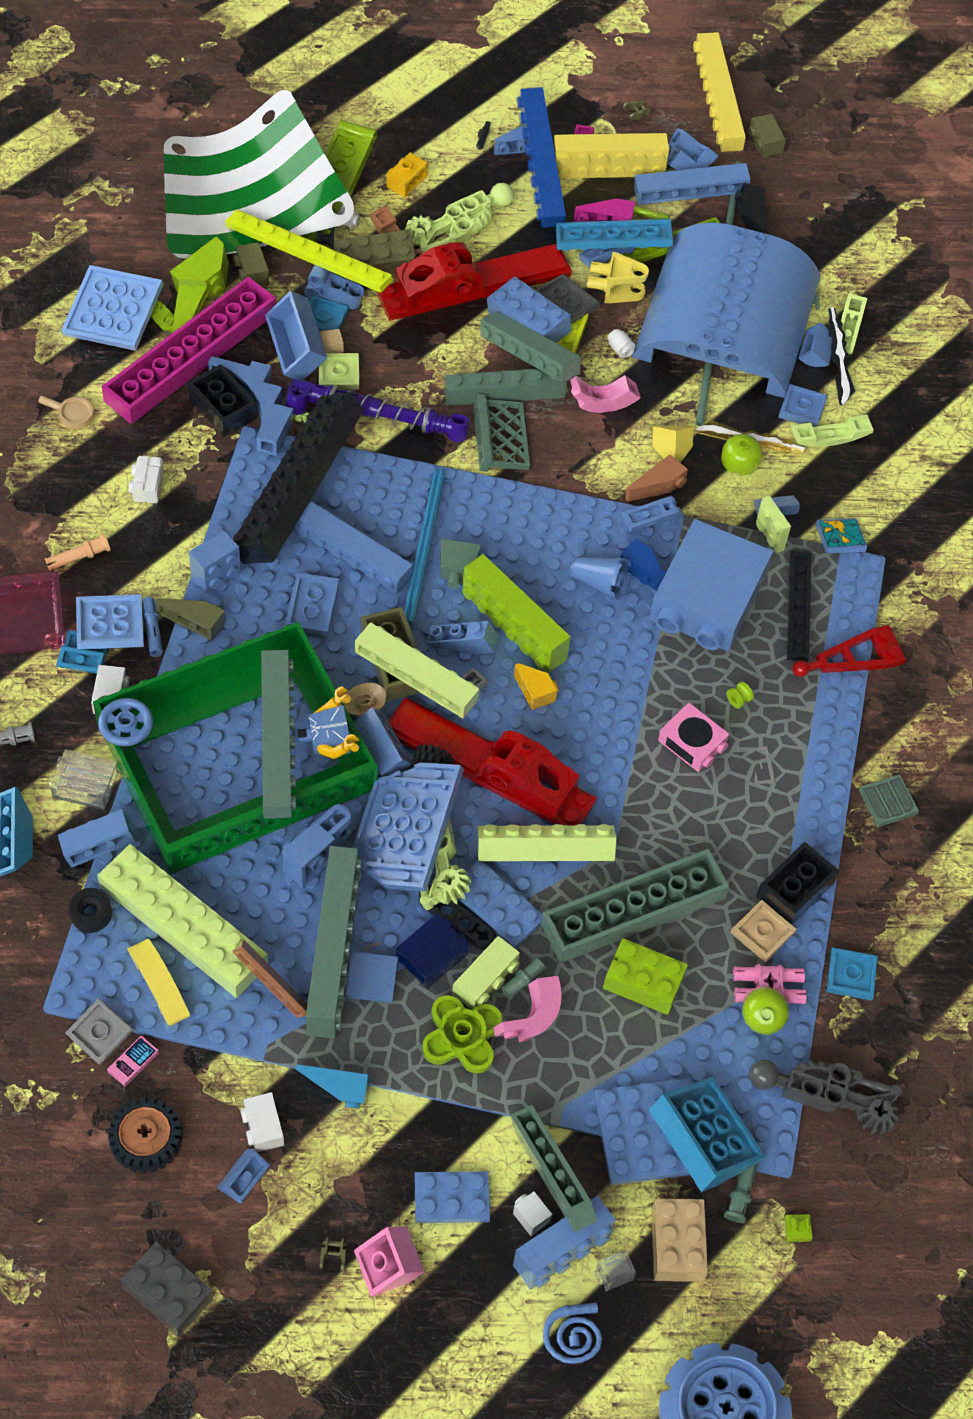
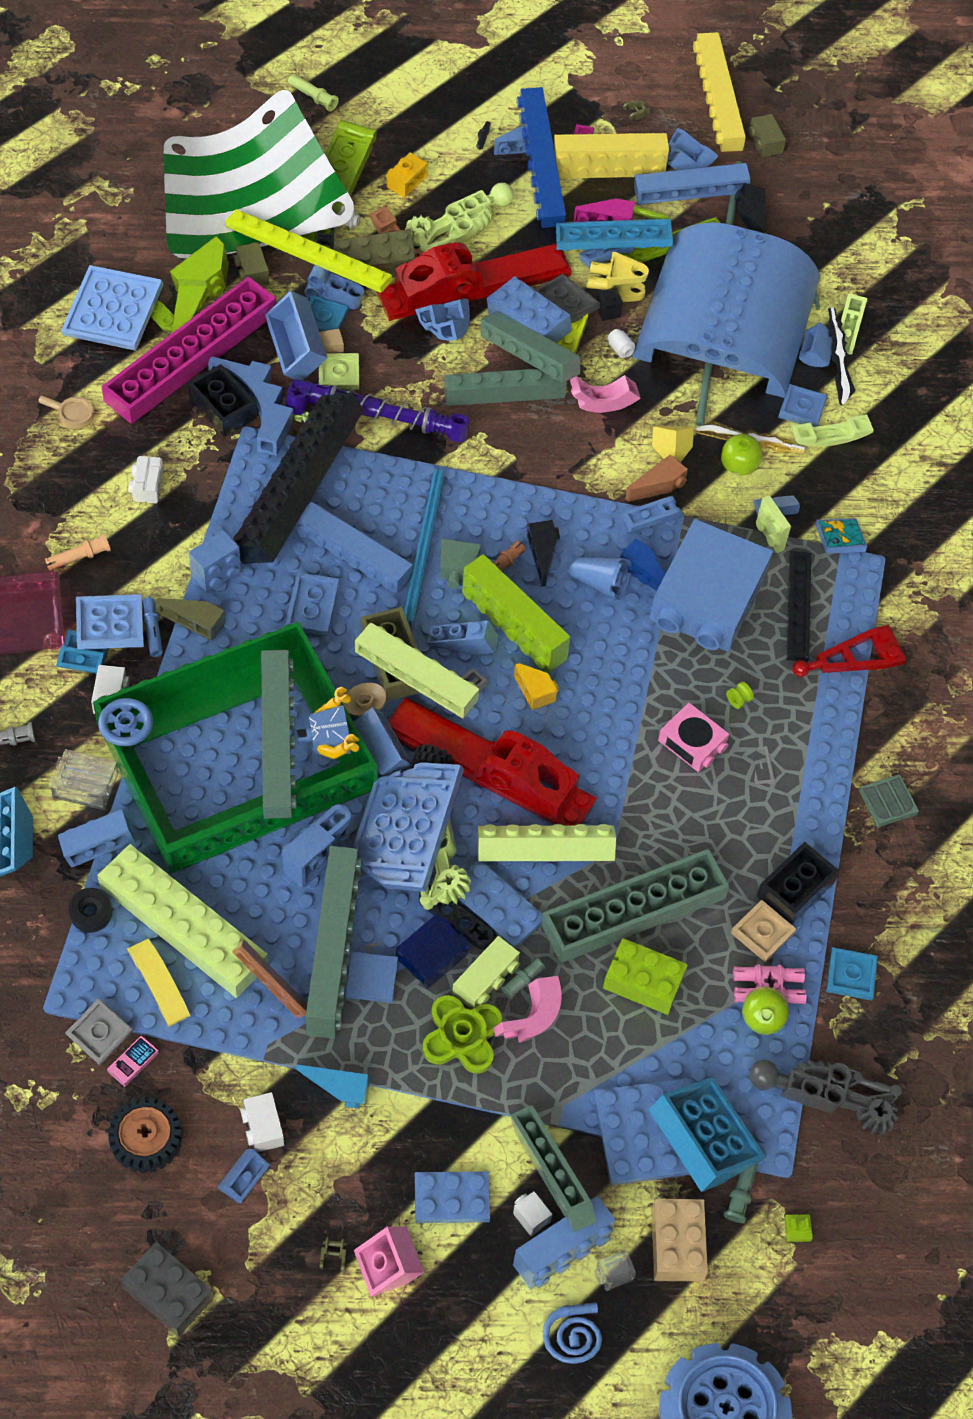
(319, 95): none -> yellowish green pin
(446, 320): none -> medium blue brick
(483, 418): sand green fence -> none
(507, 557): none -> nougat pin
(542, 542): none -> black slope
(610, 304): none -> black brick

